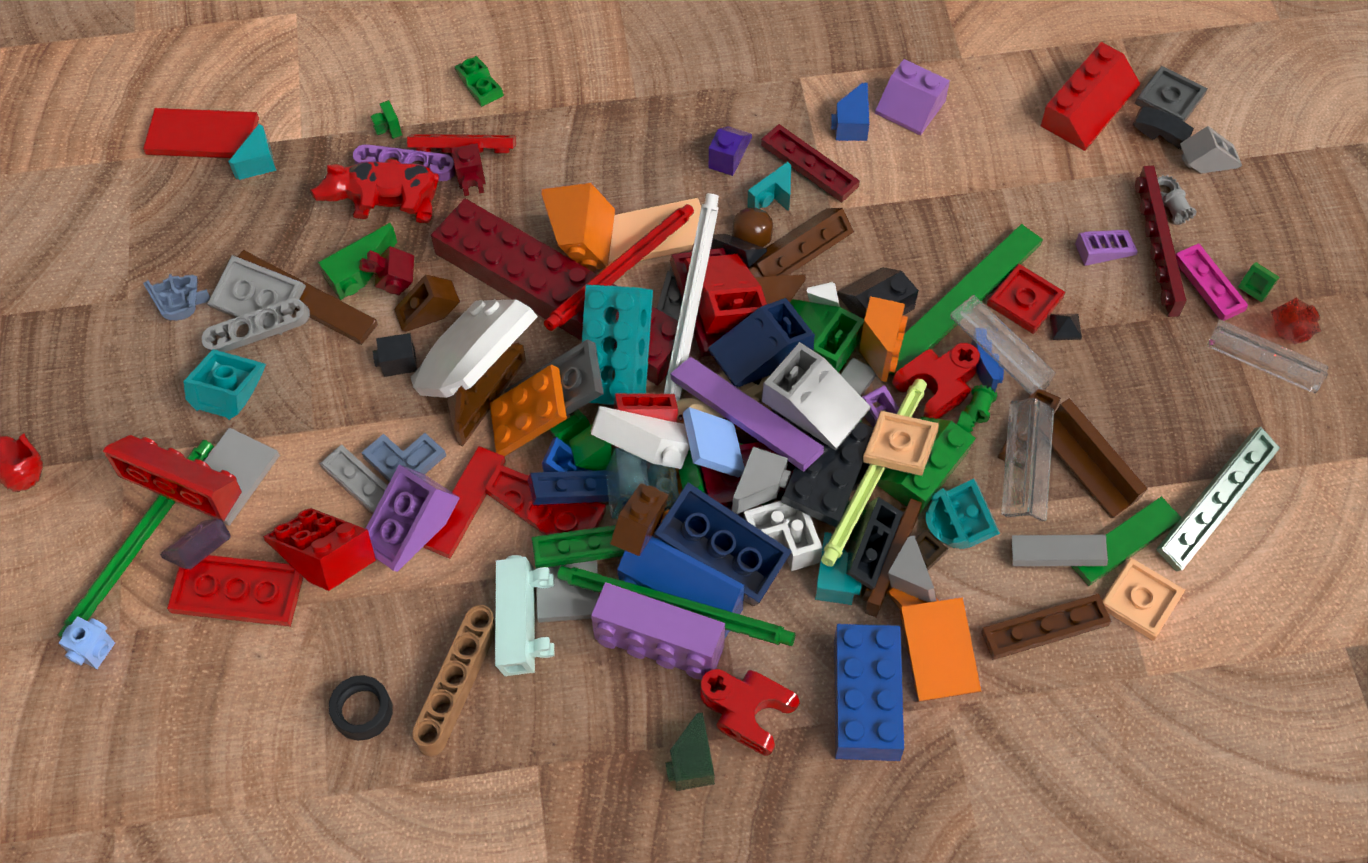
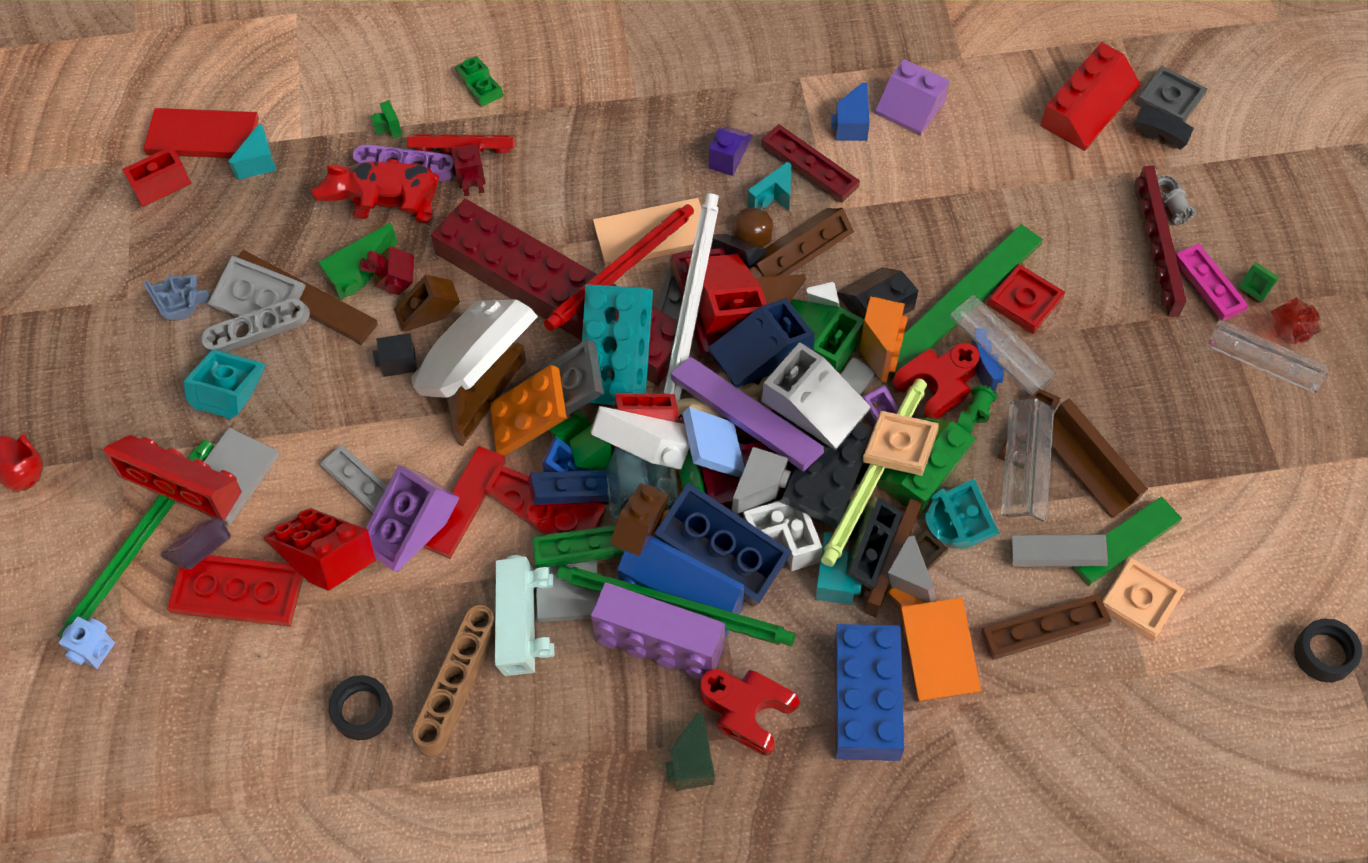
(156, 176): none -> red brick
(419, 456): sand blue plate -> none
(581, 223): orange slope -> none
(1065, 327): black slope -> none
(1099, 254): medium lavender slope -> none
(1209, 152): light grey slope -> none
(1217, 499): tile -> none
(1343, 635): none -> black tyre

